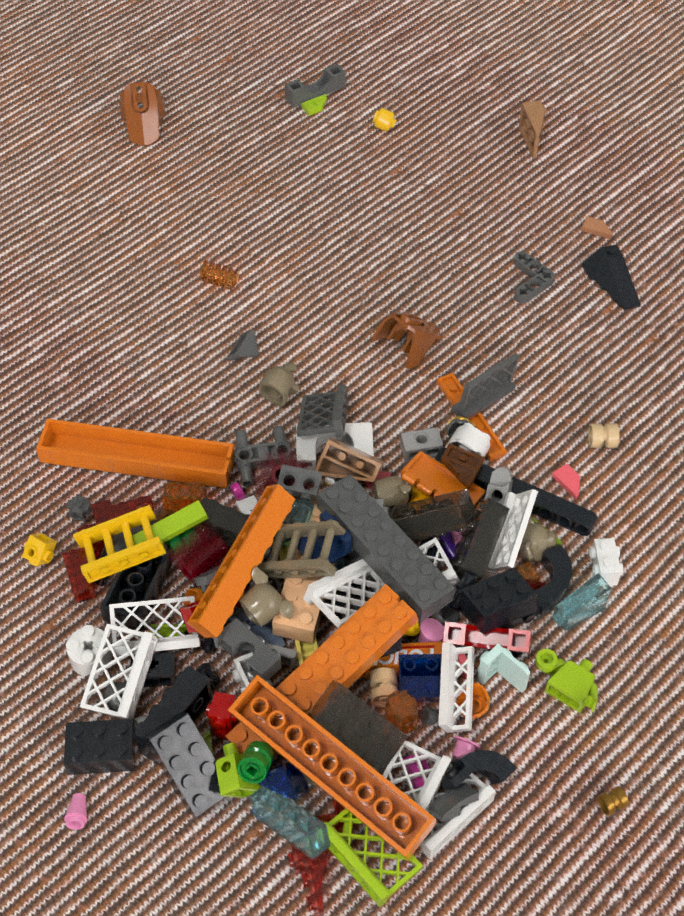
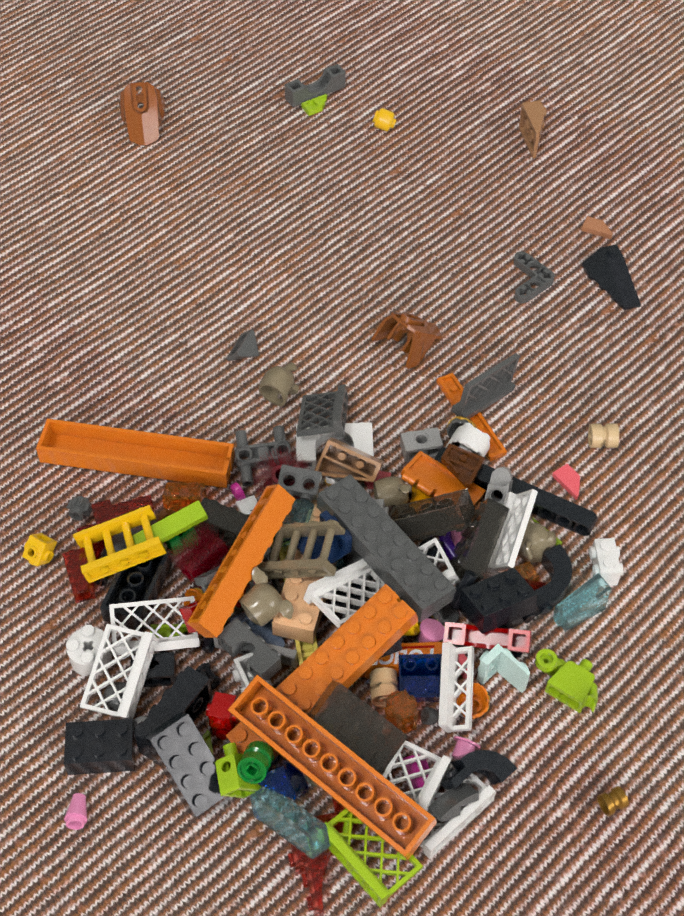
(218, 276): clear orange piece -> none

